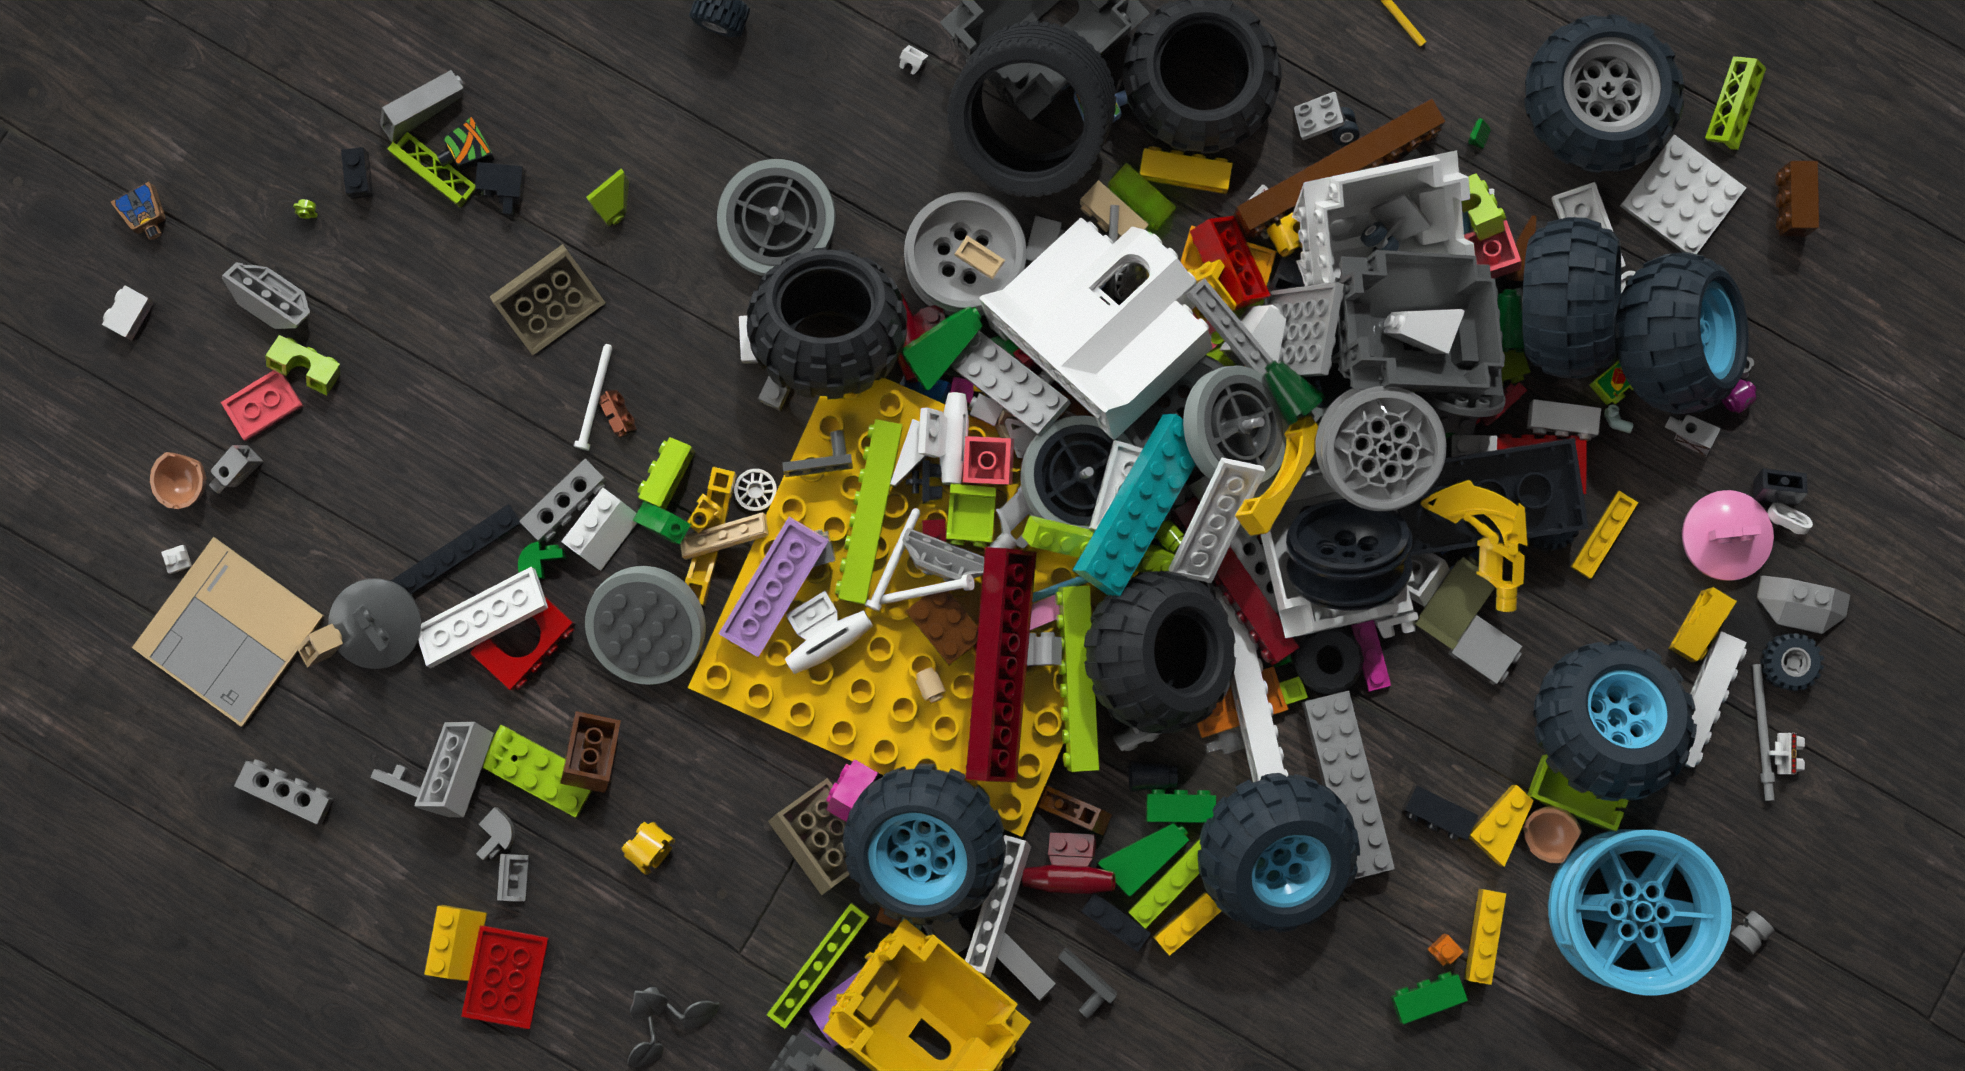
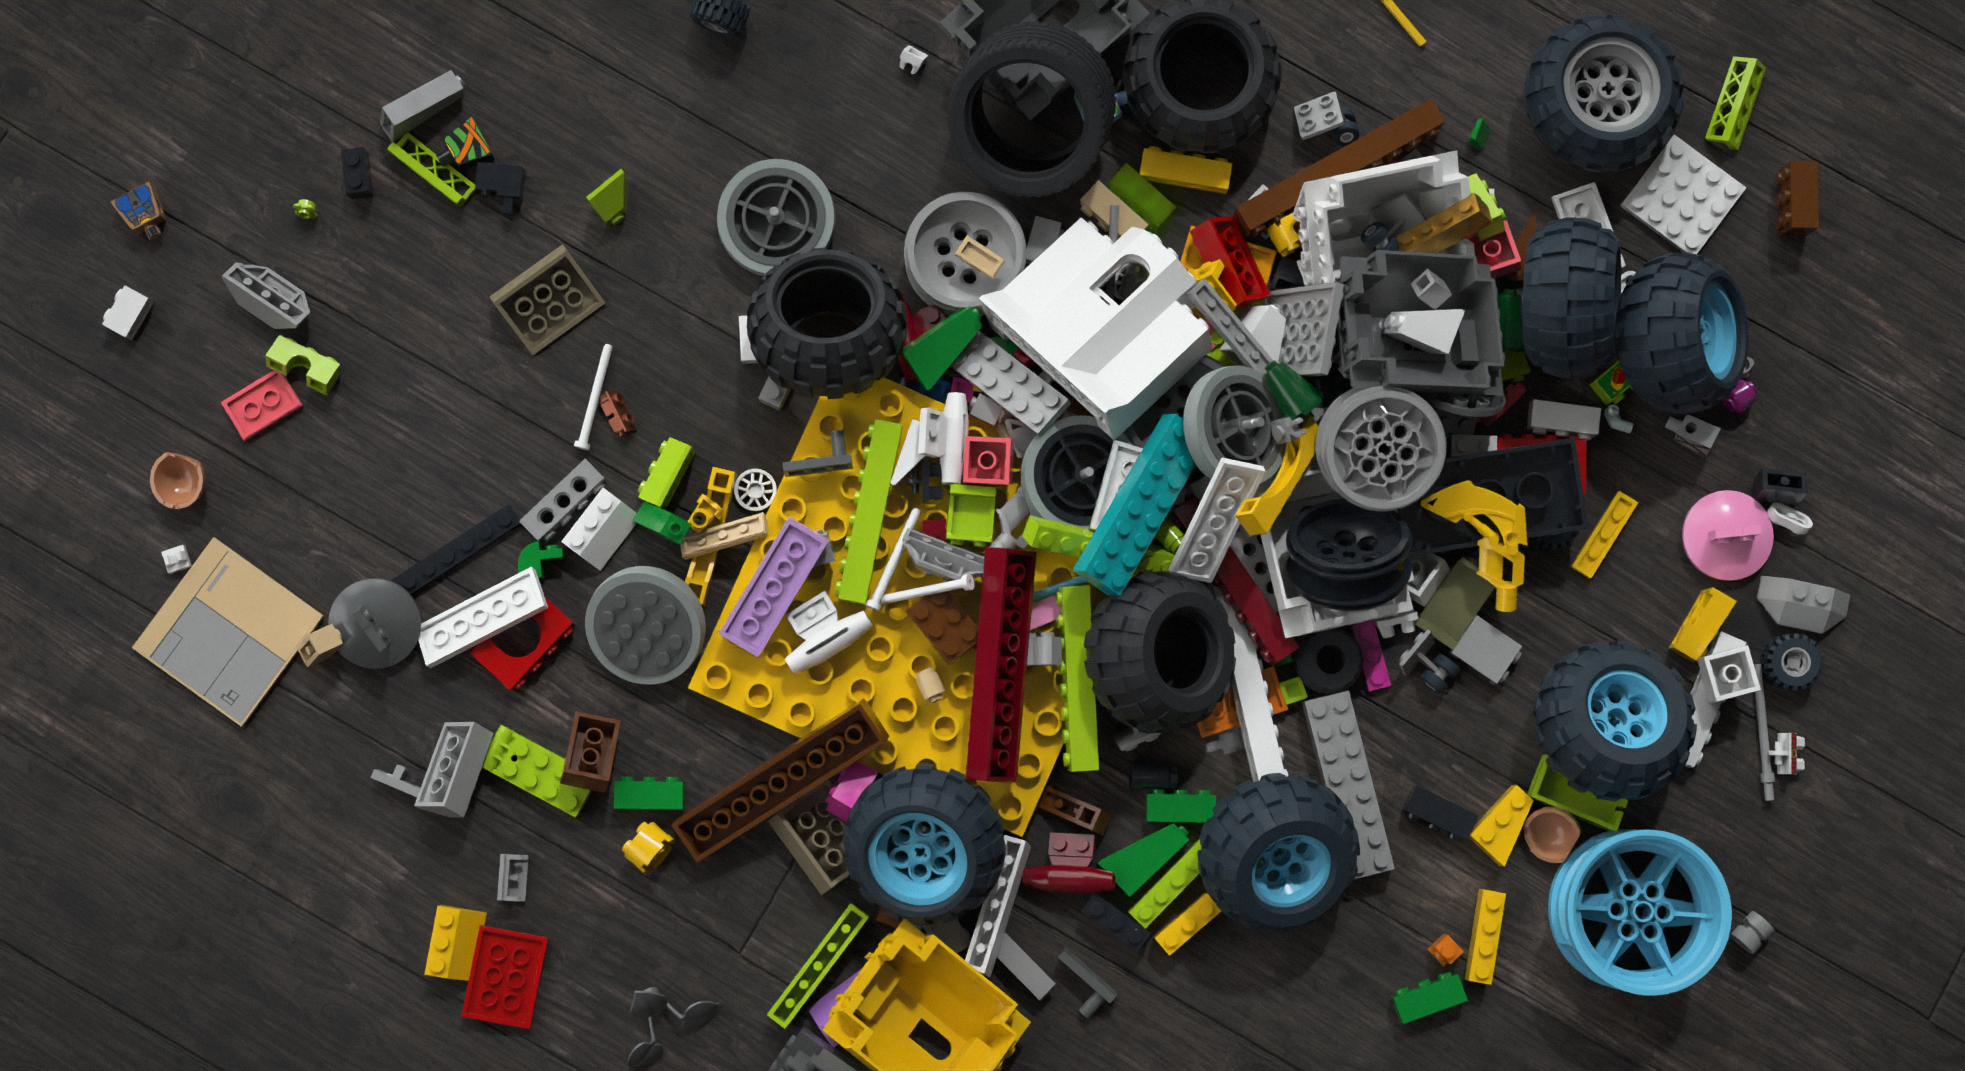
(234, 467): light grey torso -> none
(250, 782): light grey brick -> none
(501, 830): light grey brick -> none
(649, 793): none -> green brick
(780, 780): none -> reddish brown brick
(1286, 430): none -> light grey plate
(1431, 289): none -> light grey brick
(1442, 668): none -> plate
(1447, 227): none -> pearl gold brick
(1728, 674): none -> white brick

